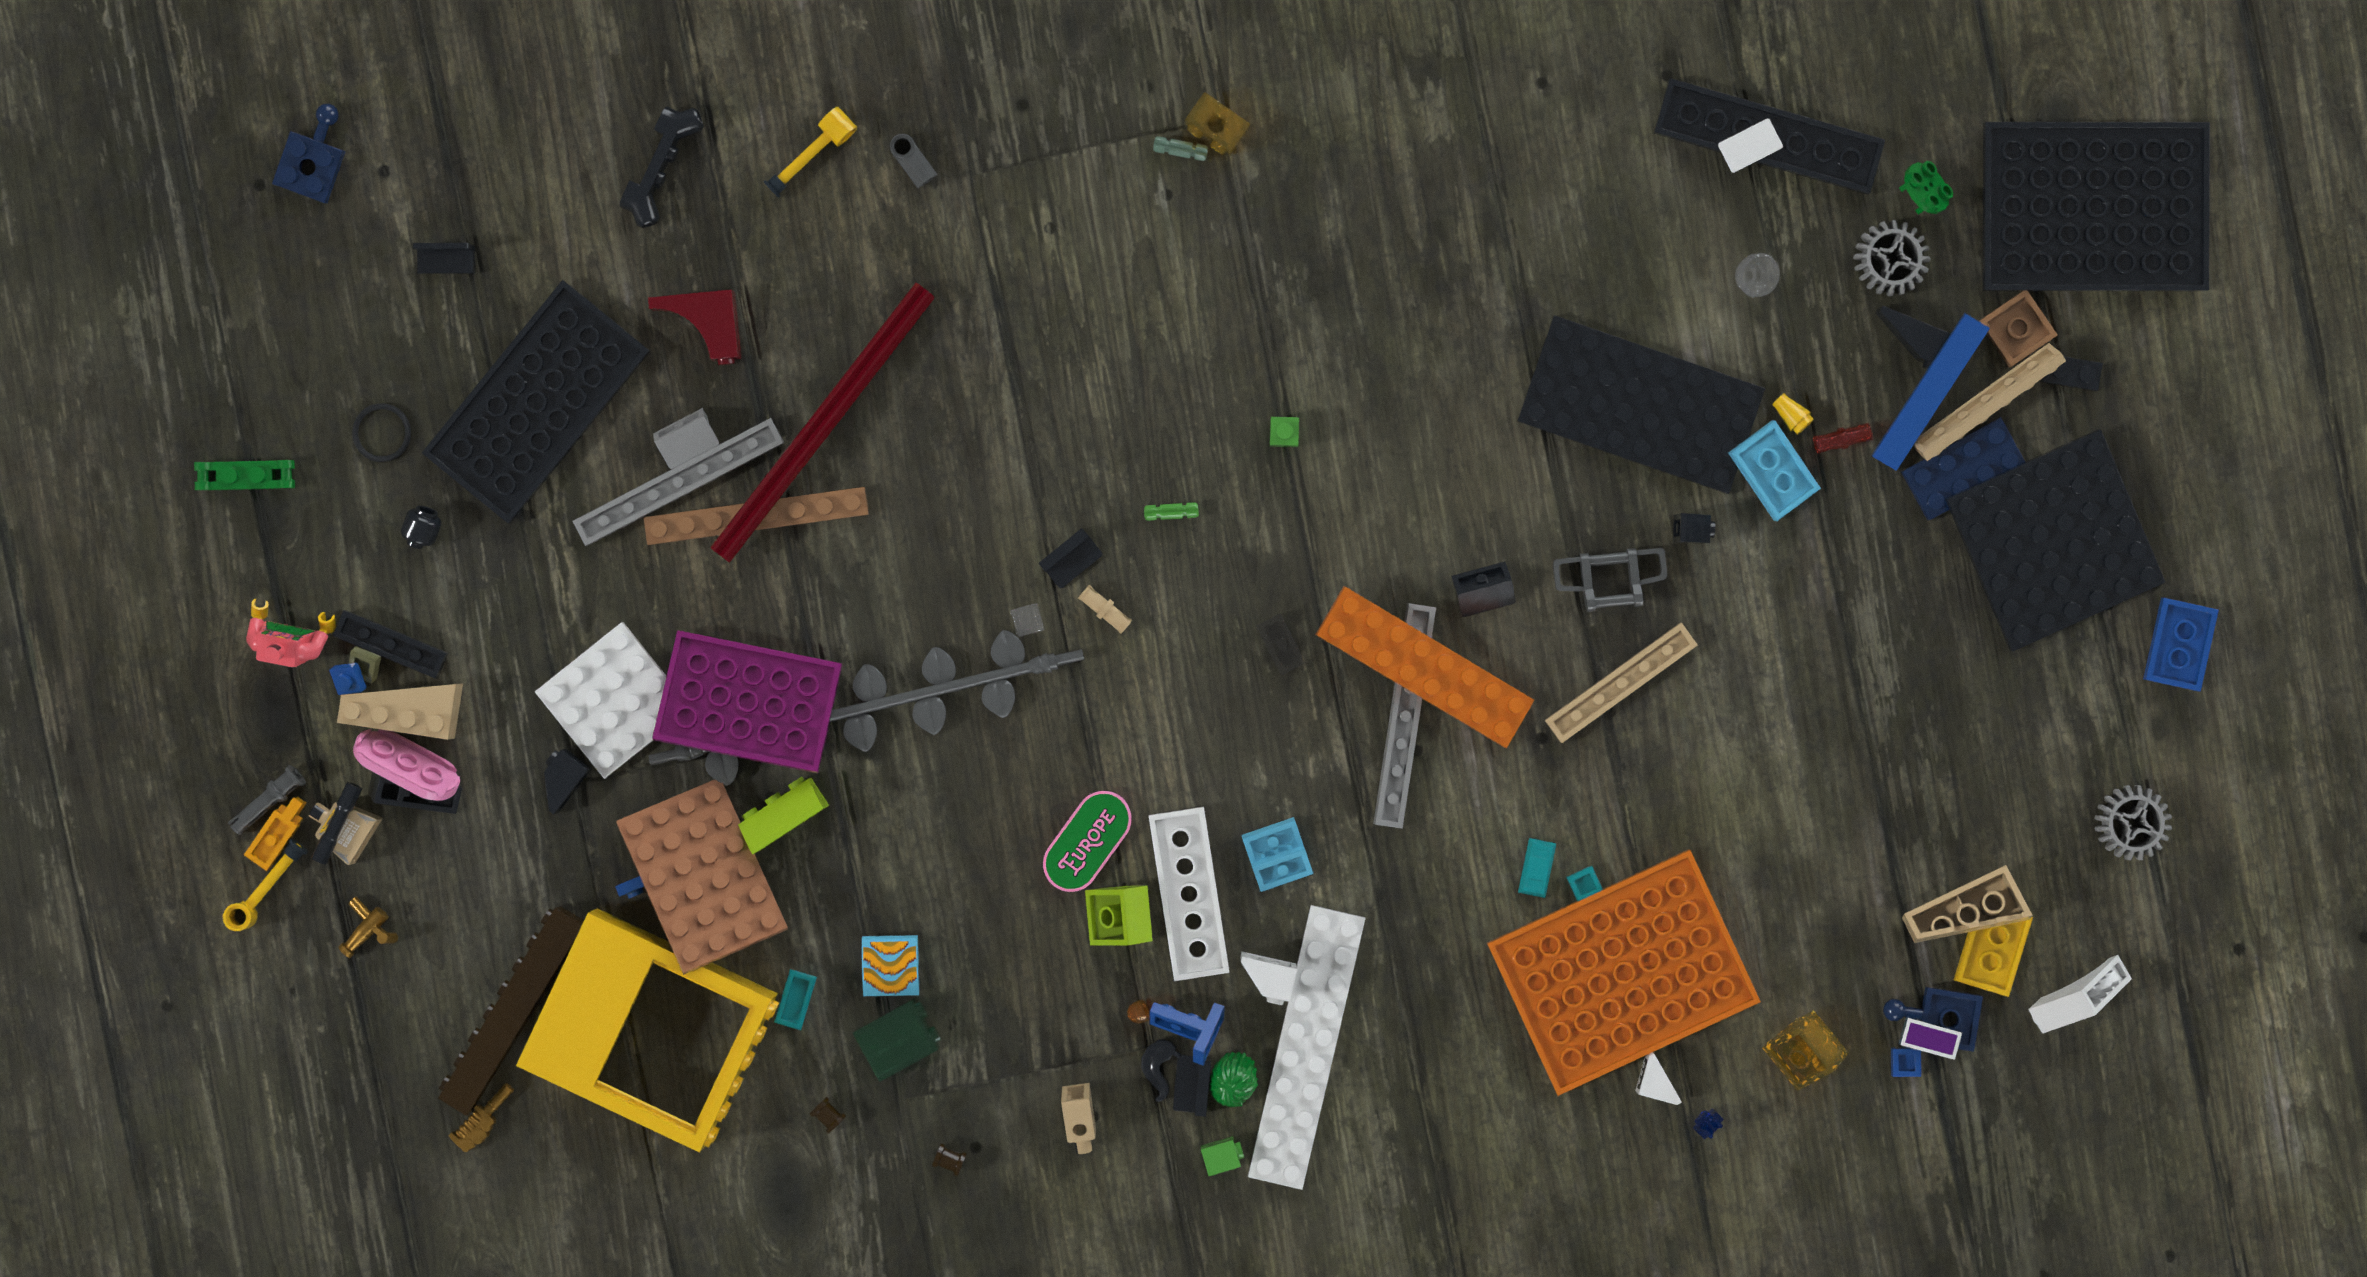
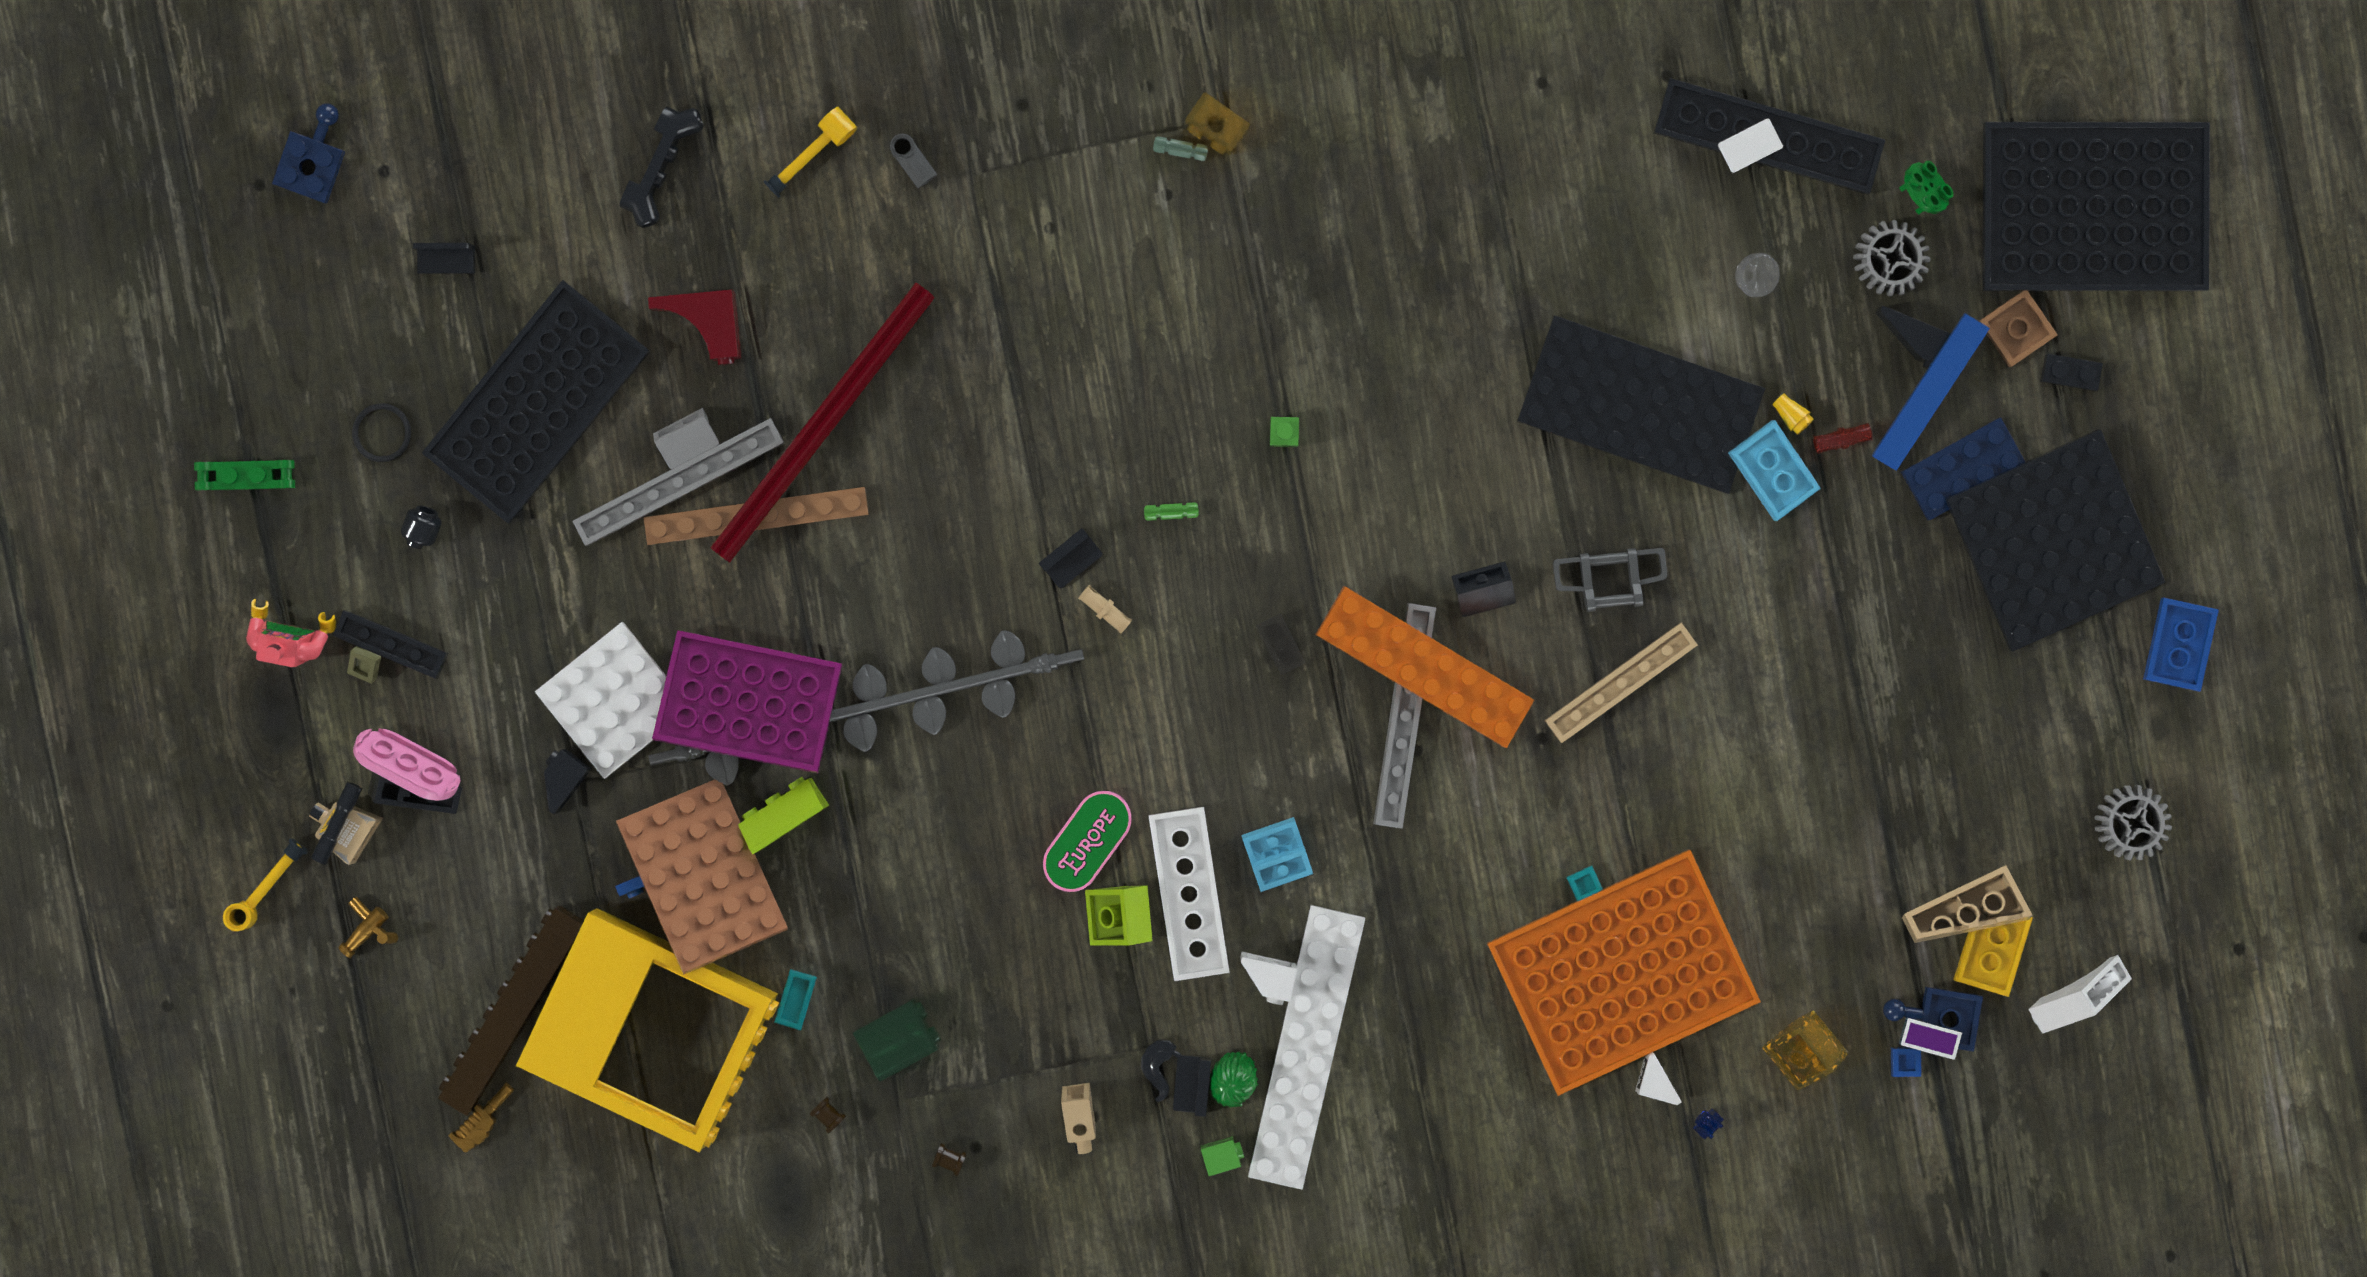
(276, 792): dark grey pin -> none
(276, 834): light orange hinge -> none
(348, 678): blue plate -> none
(414, 711): tan wedge -> none
(890, 965): slope -> none
(1028, 619): clear panel -> none
(1138, 1012): clear orange hinge -> none
(1190, 1026): blue bracket -> none
(1537, 868): teal tile -> none
(1693, 528): black slope -> none
(1988, 401): tan plate -> none

